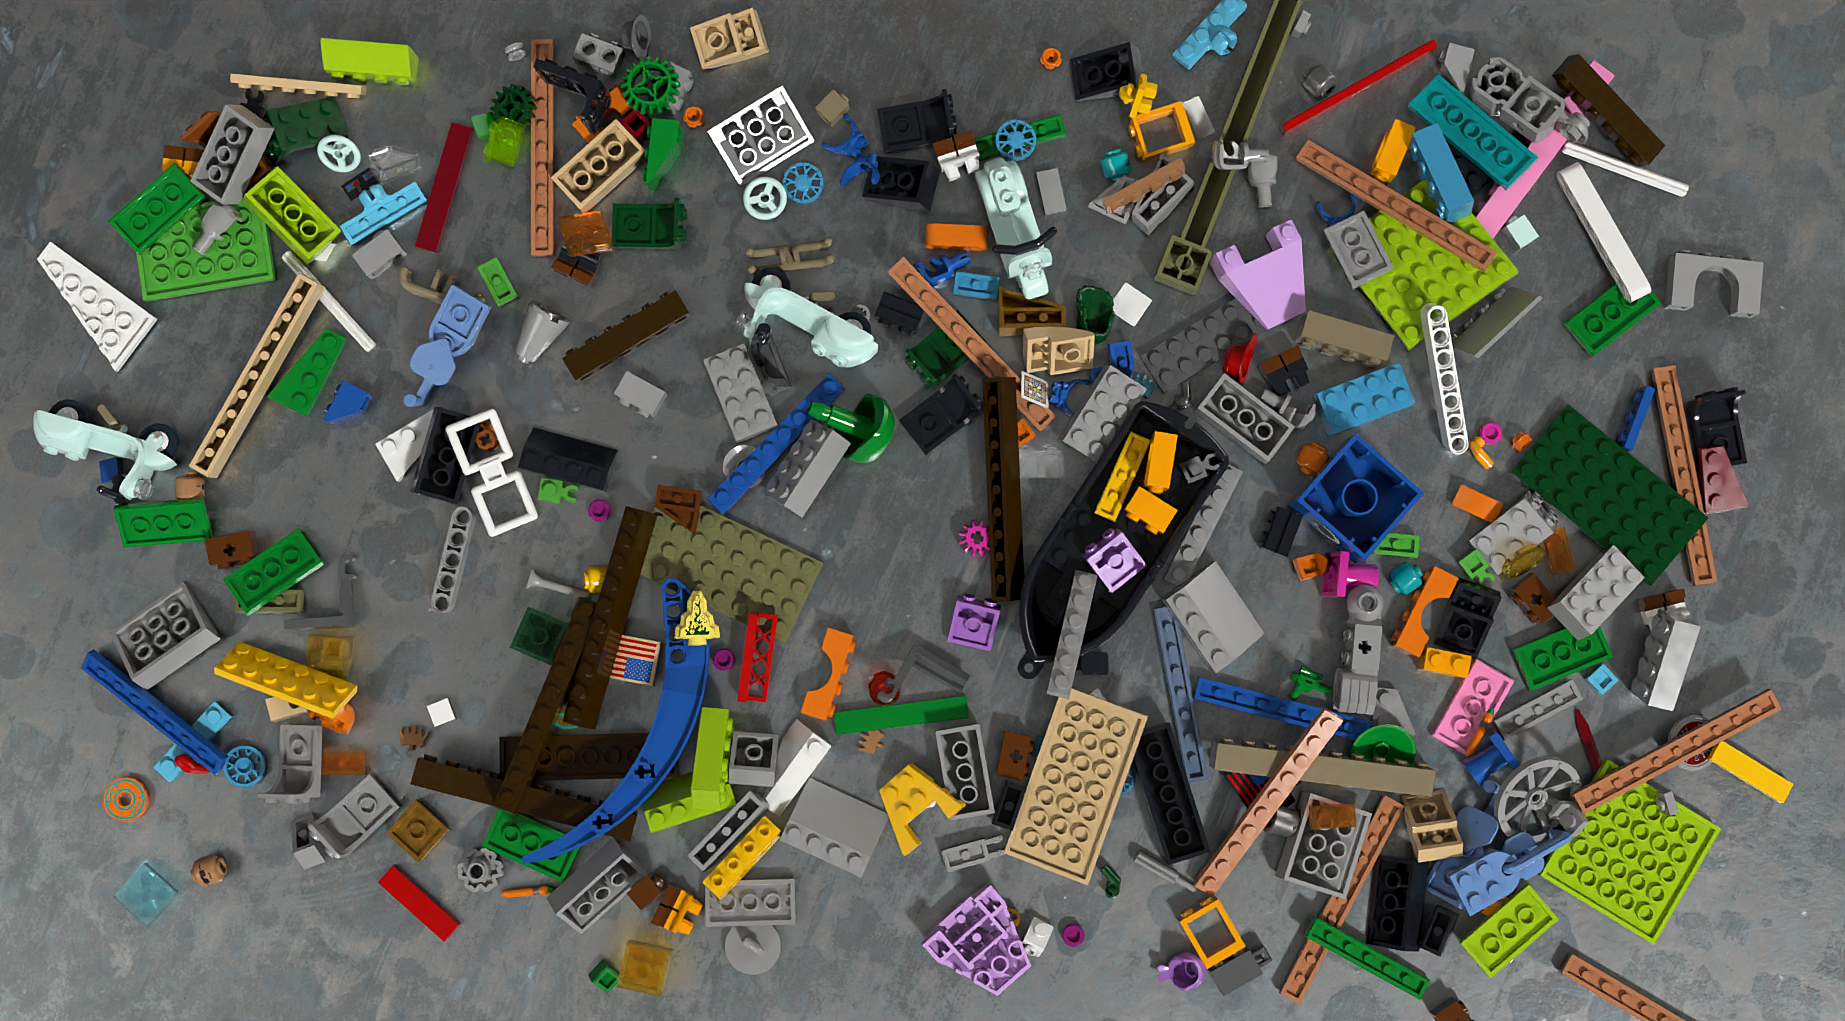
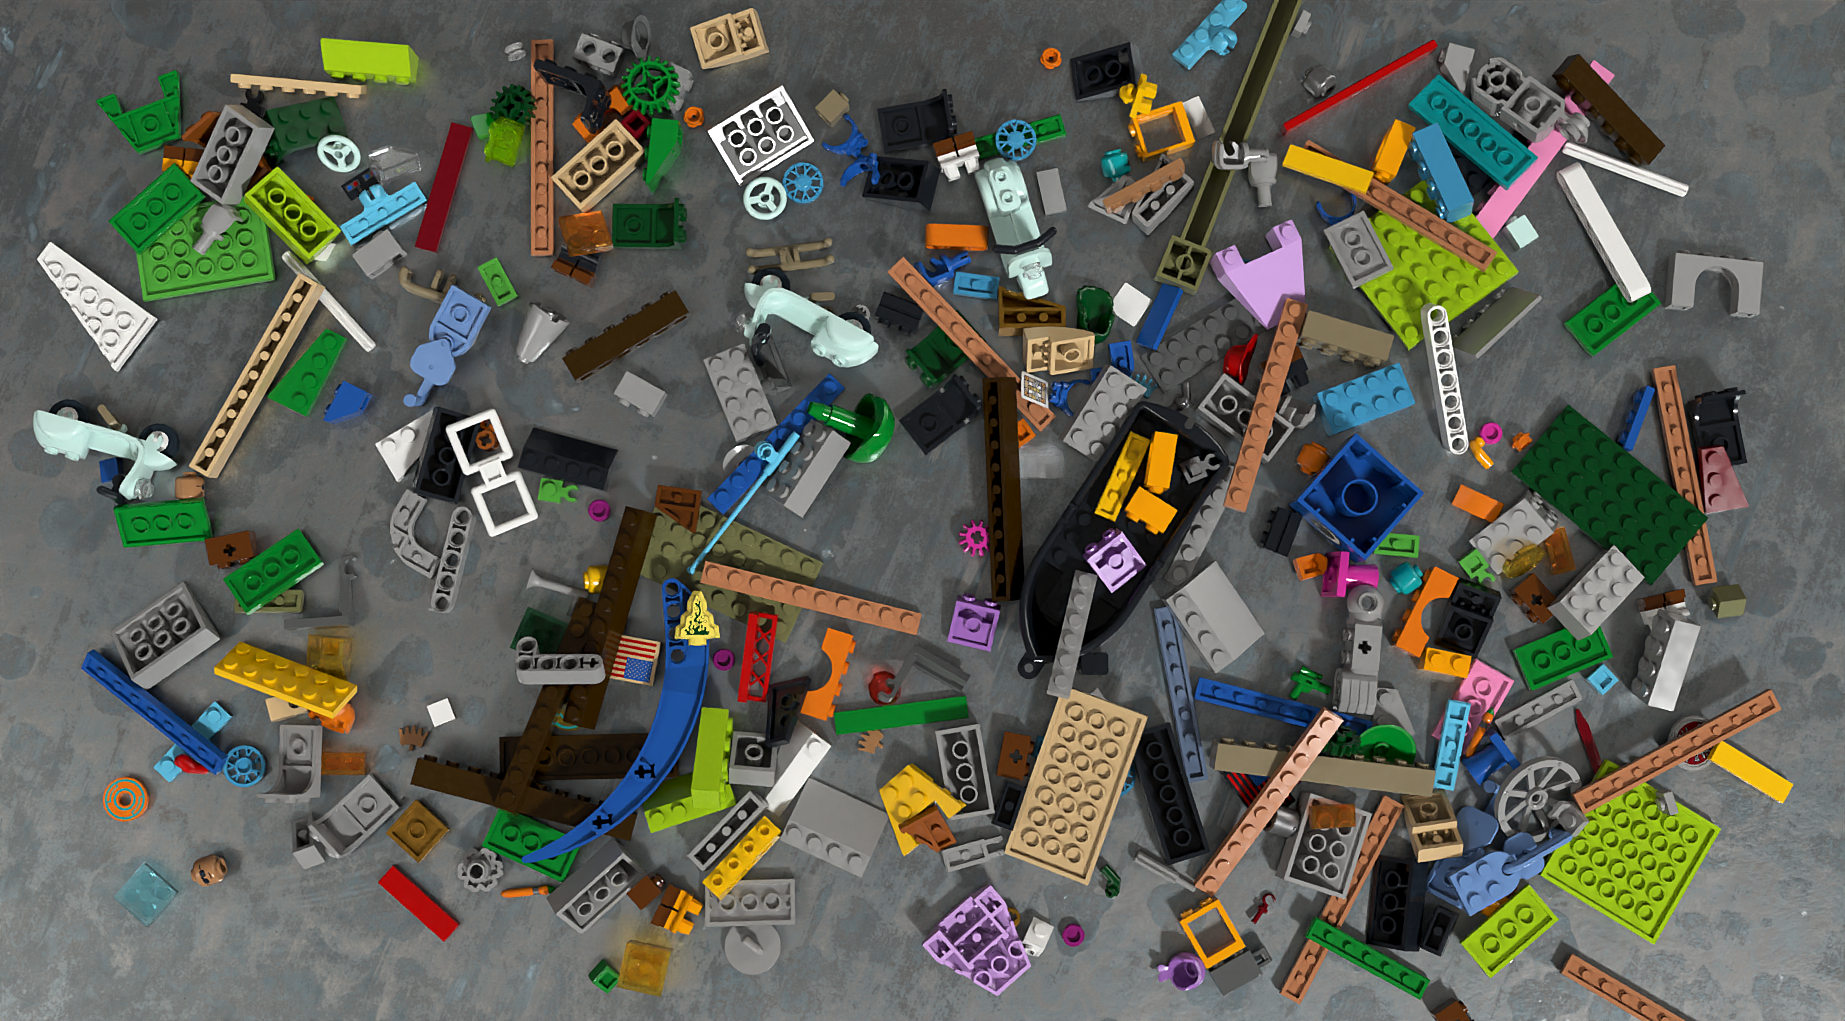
(150, 124): none -> green wing
(403, 537): none -> light grey plate
(555, 668): none -> light grey beam
(764, 451): none -> medium azure piece
(783, 709): none -> black wing
(810, 598): none -> nougat plate
(929, 829): none -> dark orange wing
(1159, 316): none -> blue tile
(1262, 909): none -> dark red hand
(1265, 405): none -> nougat plate
(1328, 169): none -> yellow tile
(1343, 742): none -> dark green gear
(1451, 743): none -> medium azure plate
(1727, 601): none -> olive brick

